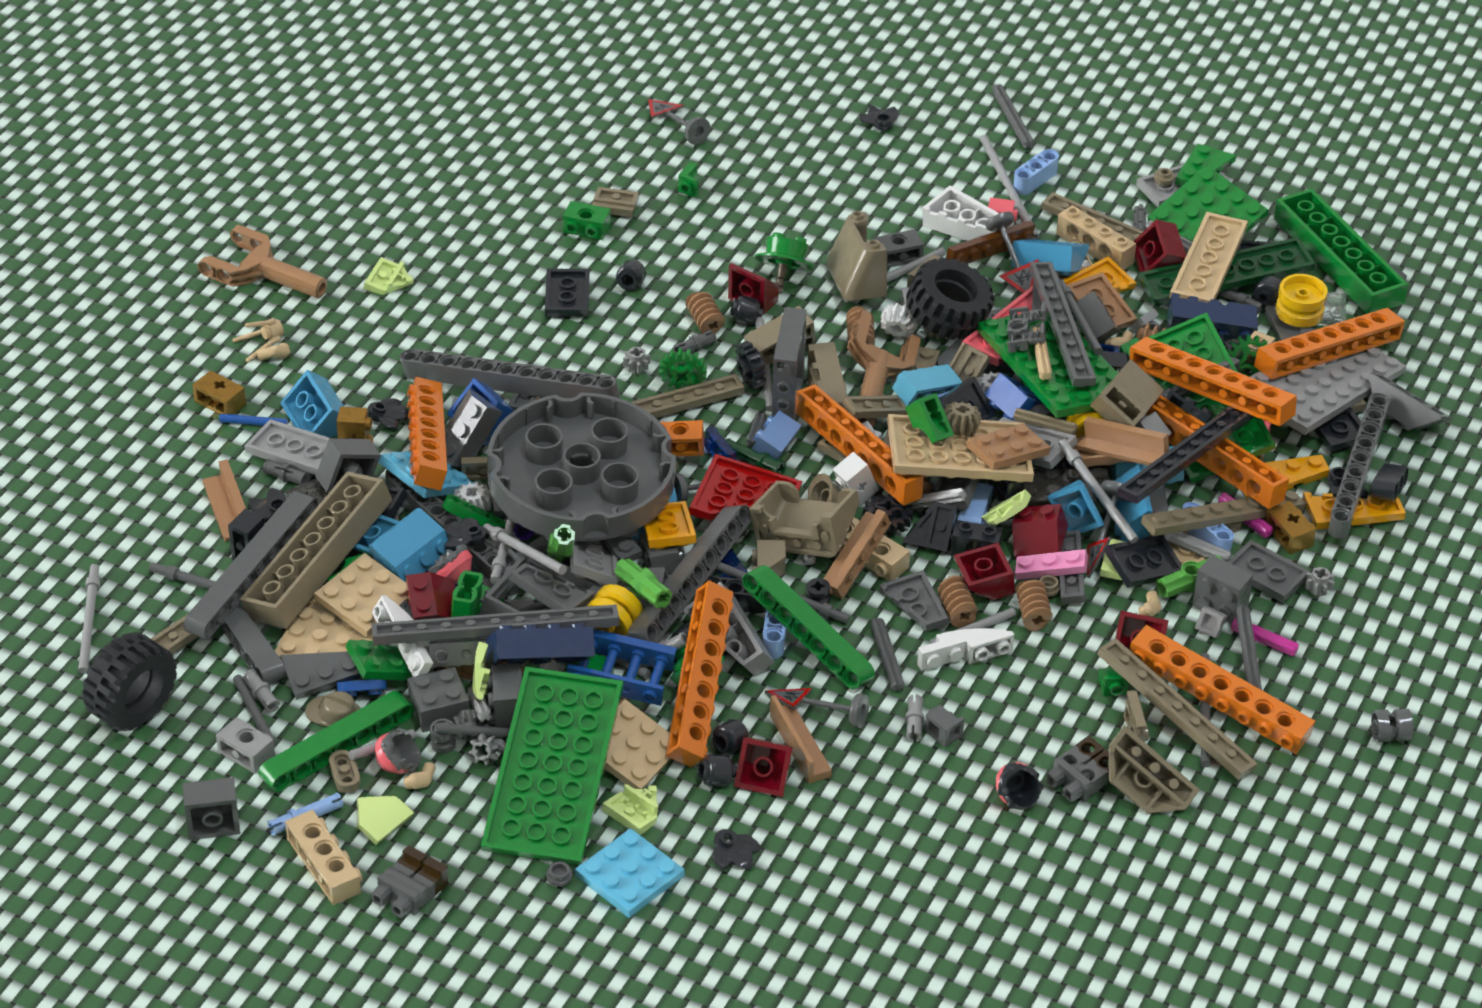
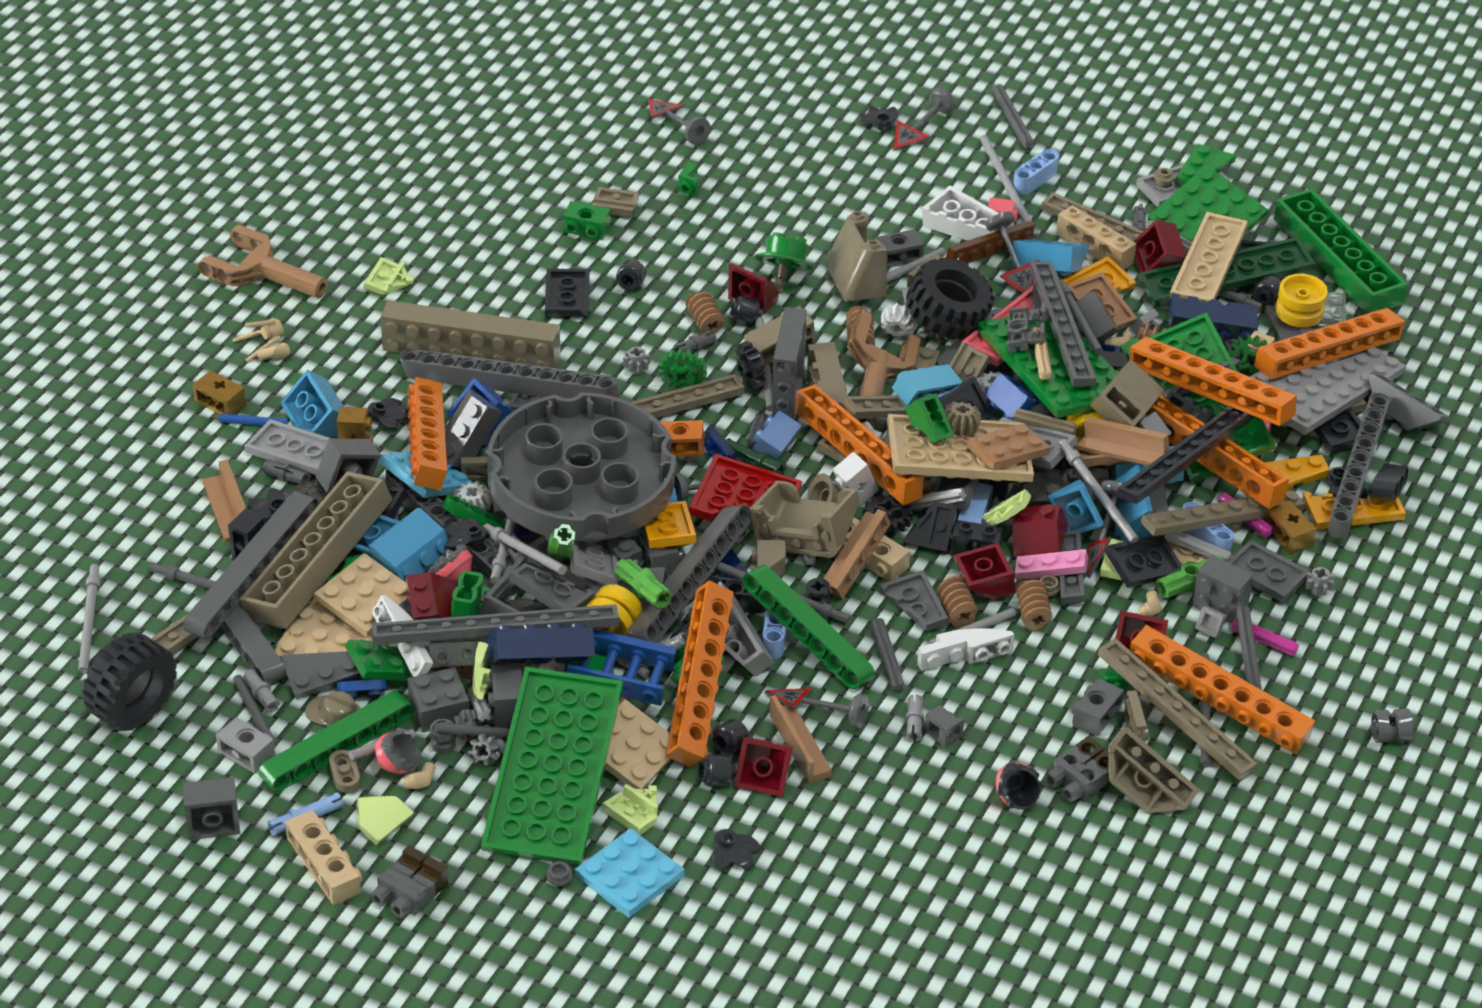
(469, 334): none -> dark tan brick
(906, 135): none -> dark grey piece
(1097, 706): none -> dark grey brick

